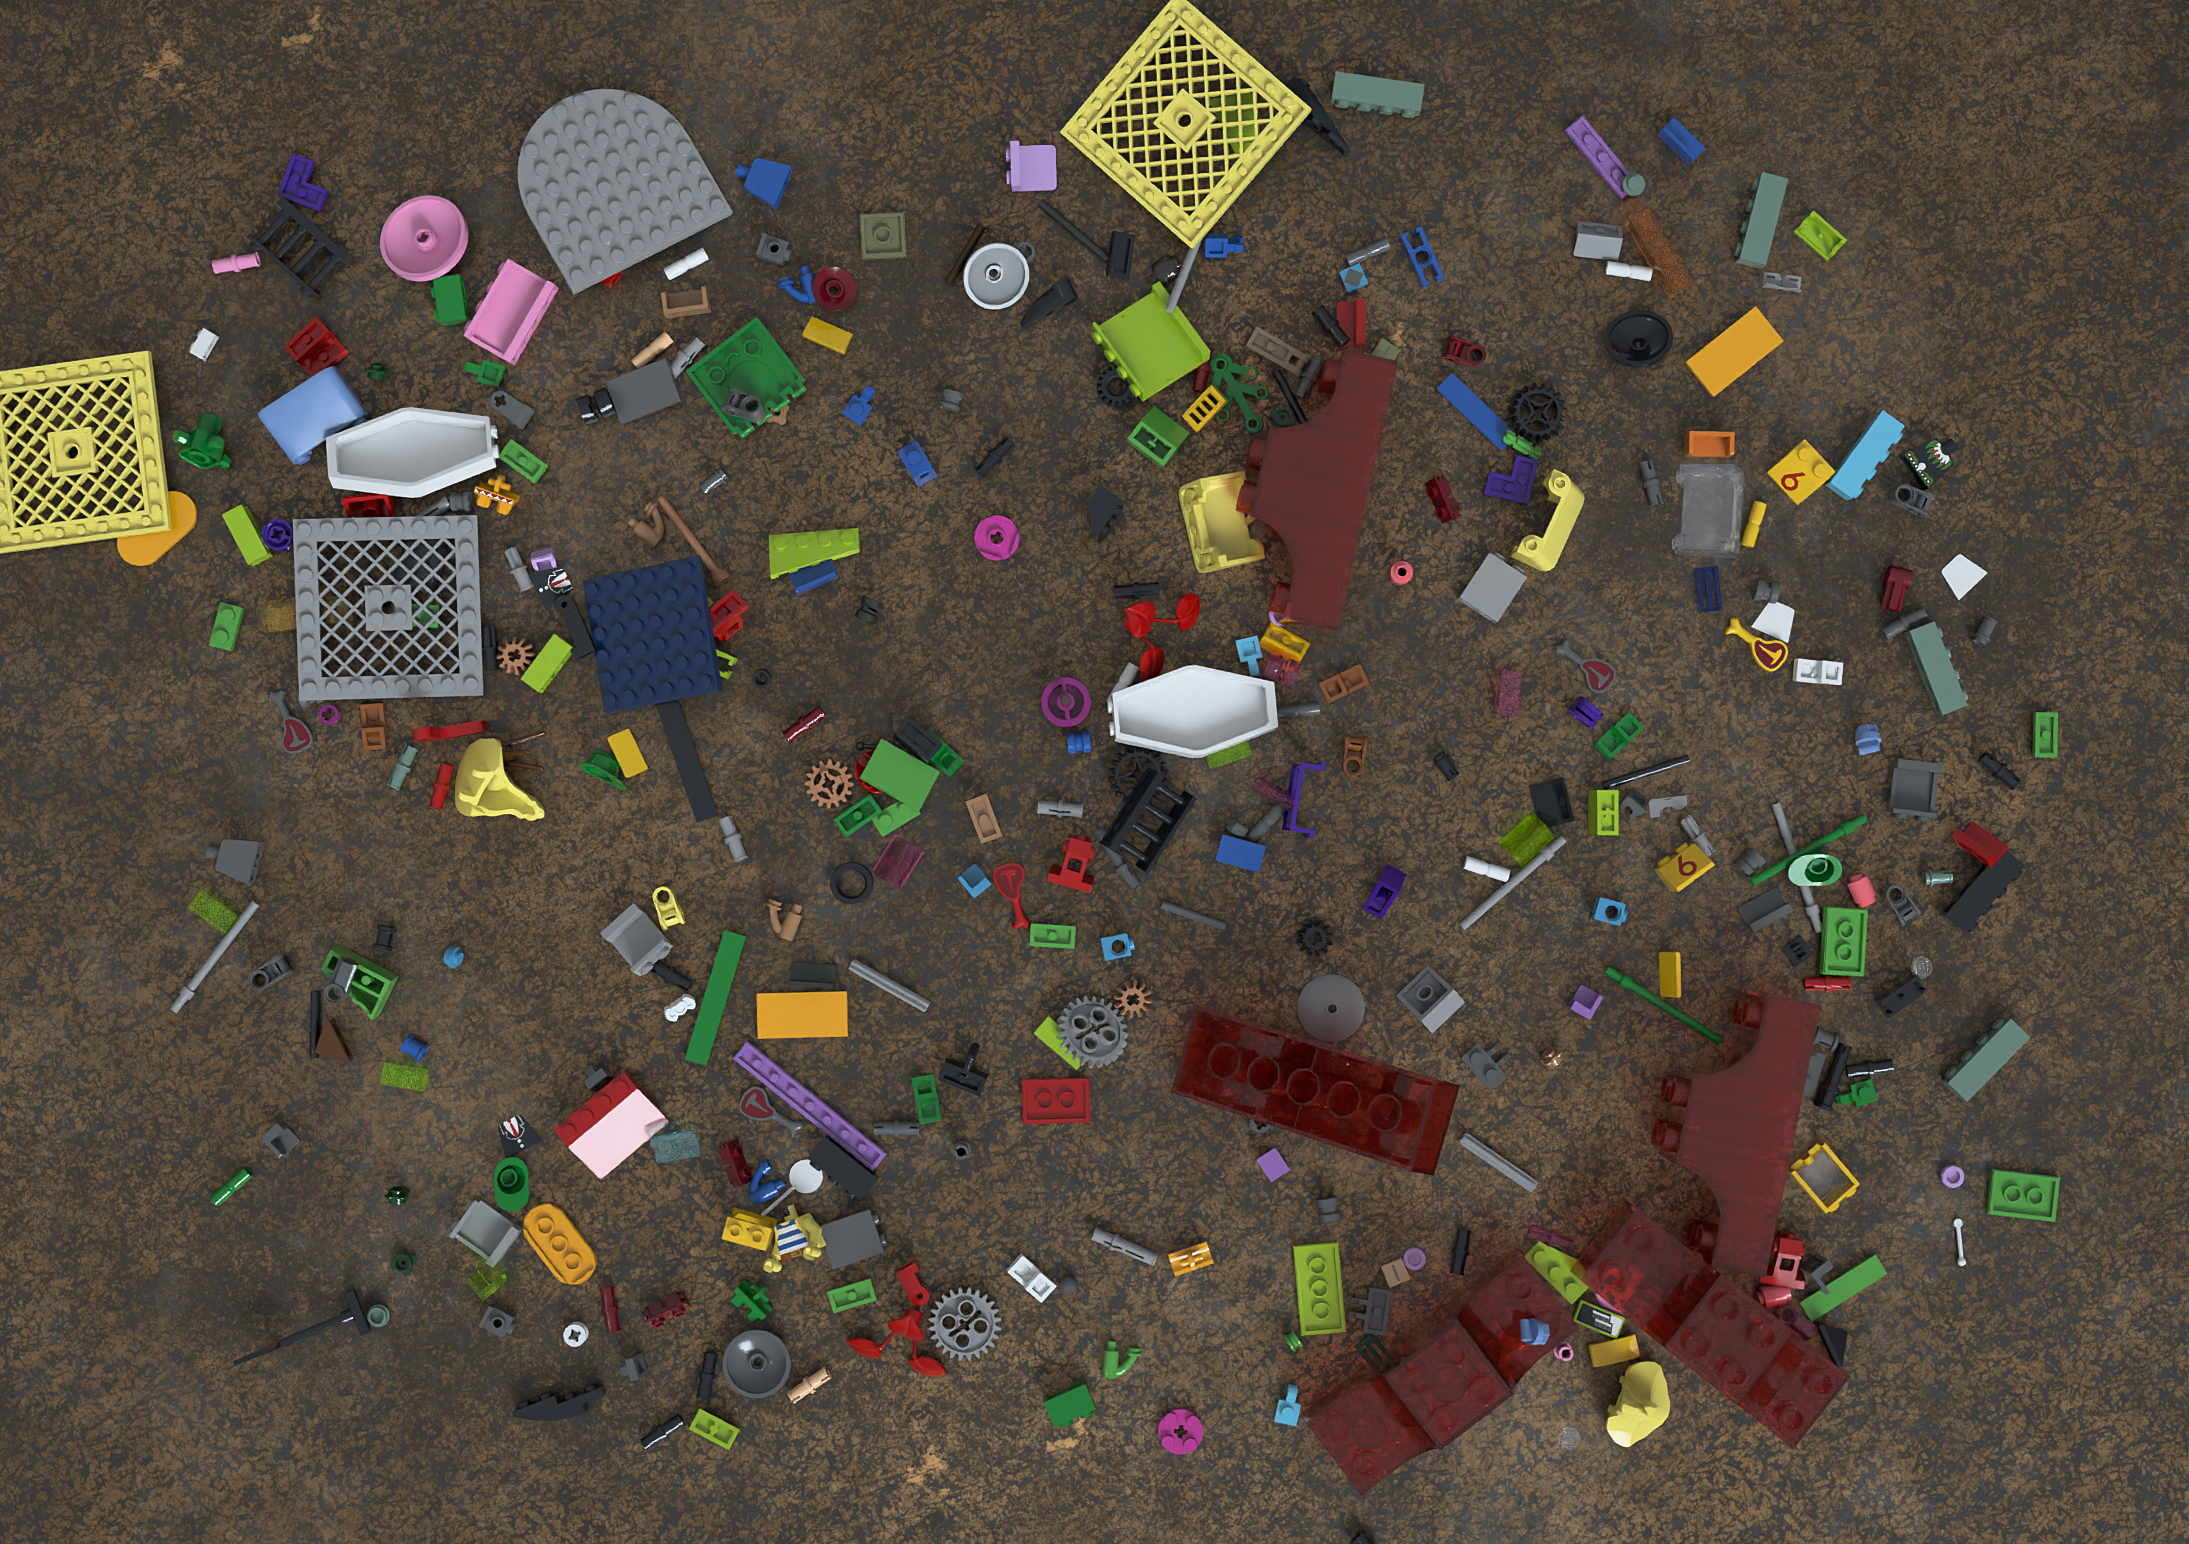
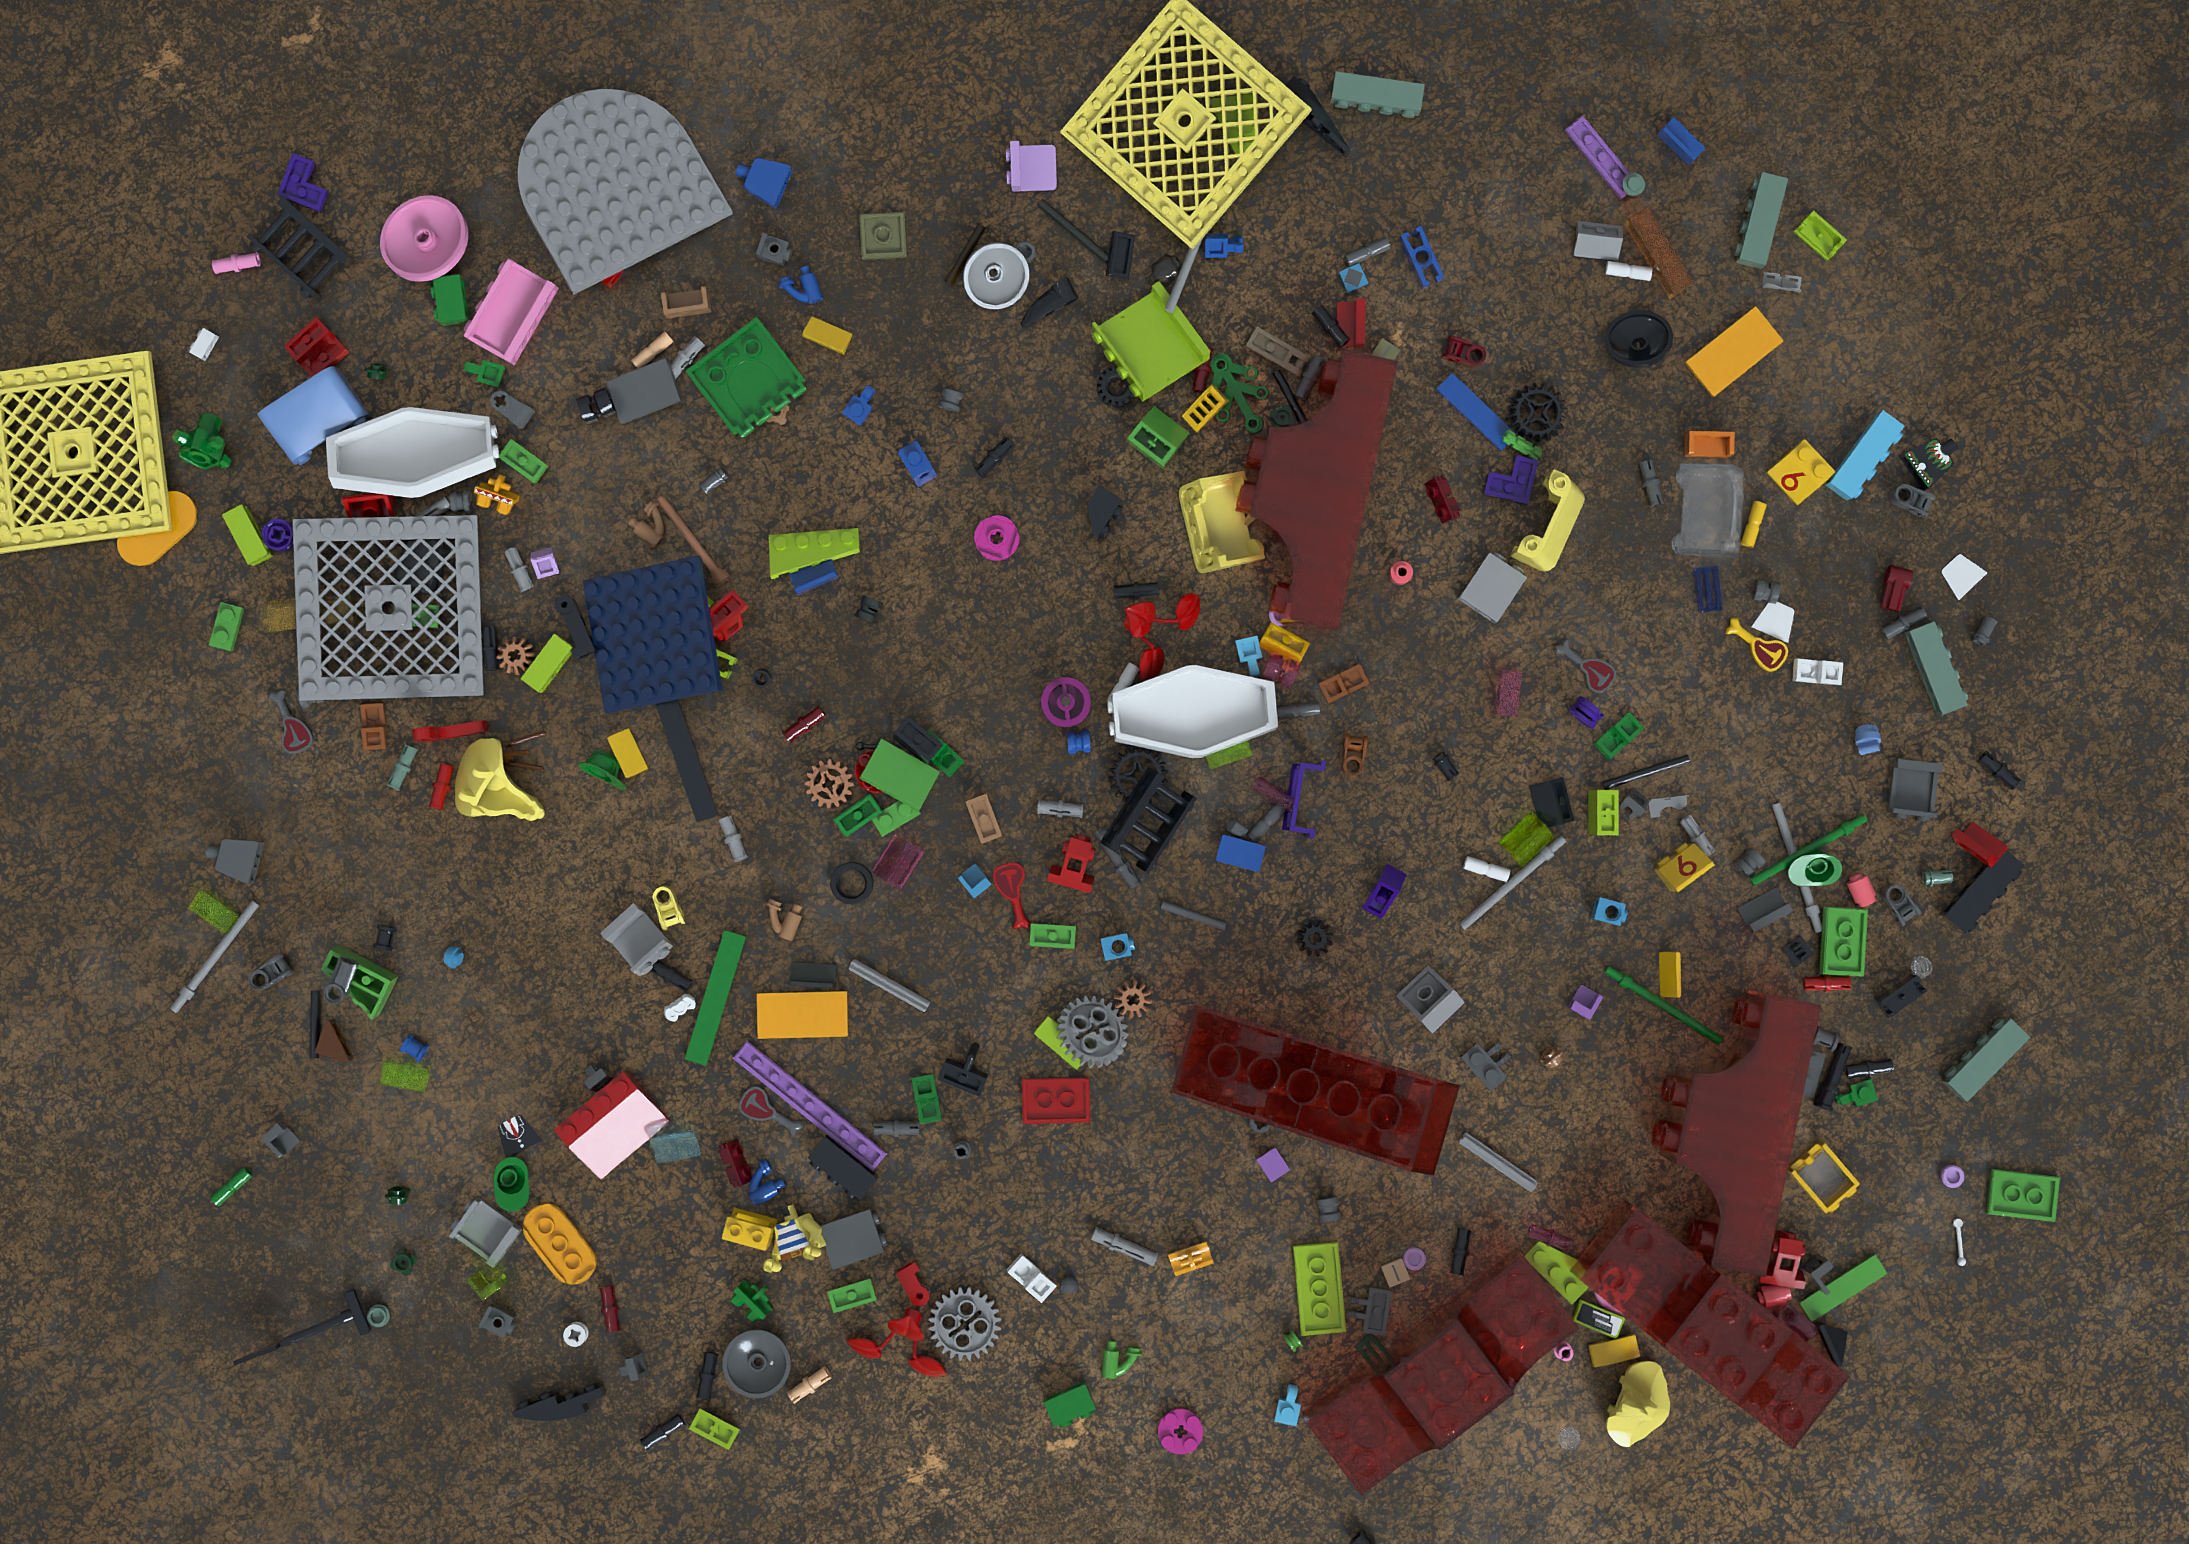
(333, 720): magenta bush -> none
(551, 585): black sticker -> none
(675, 1307): dark red hinge -> none
(689, 262): white piece -> none
(740, 403): dark grey piece -> none
(802, 1178): white piece -> none
(839, 280): dark red dish -> none
(1314, 1005): light grey dish -> none
(1534, 1331): medium blue piece -> none
(2045, 735): bright green plate -> none

